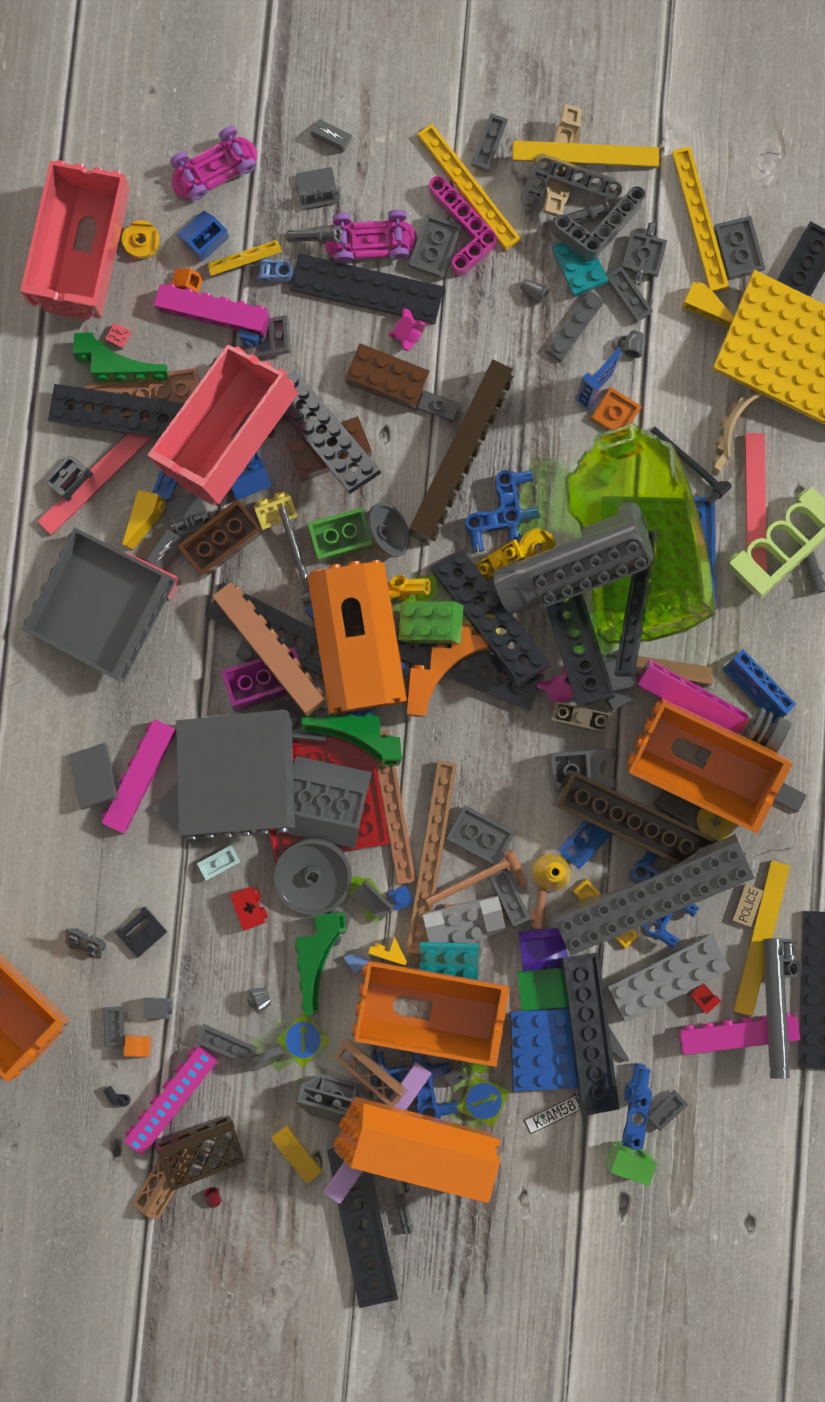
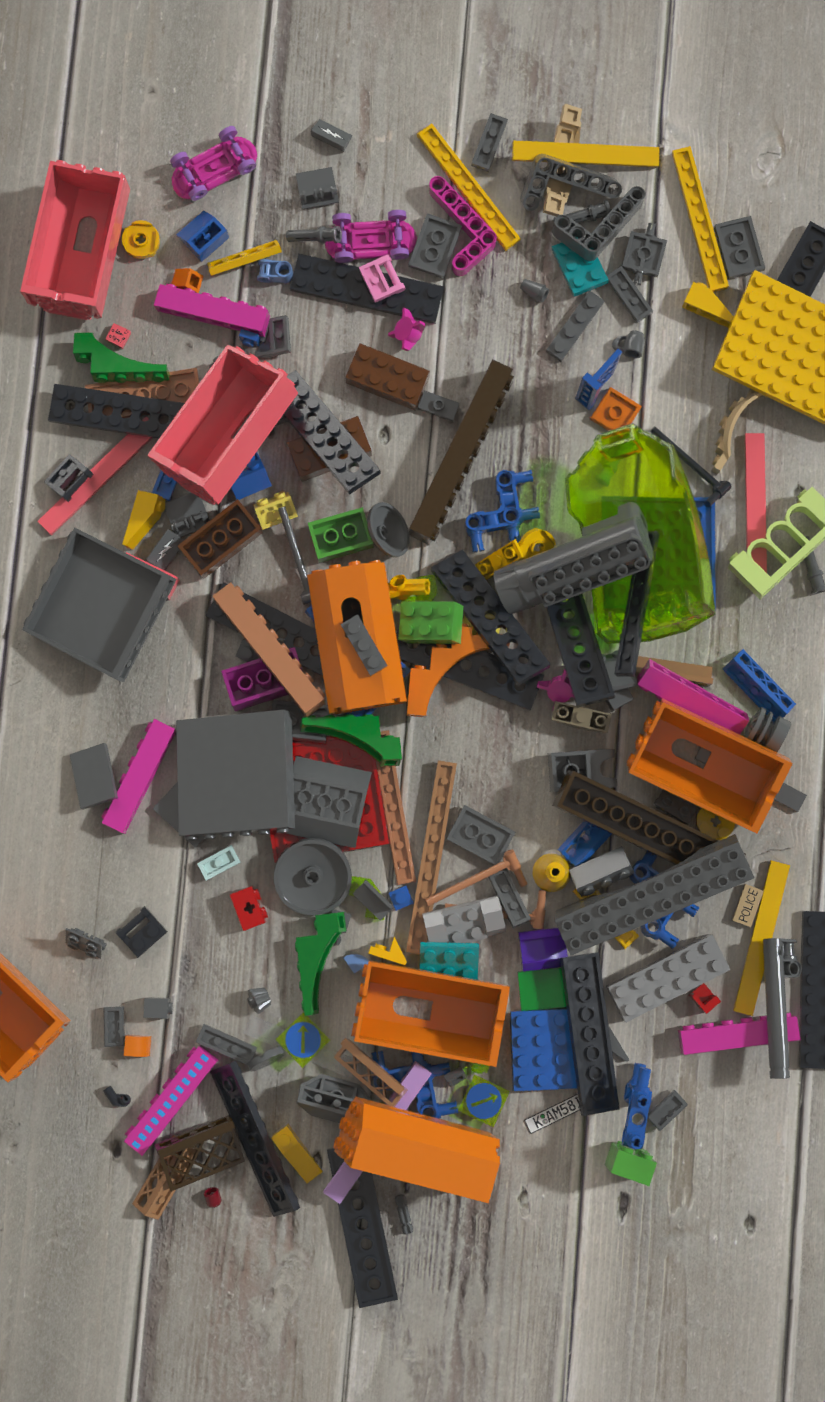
(255, 1139): none -> black plate
(364, 645): none -> dark grey plate
(376, 281): none -> bright pink plate
(601, 871): none -> brick

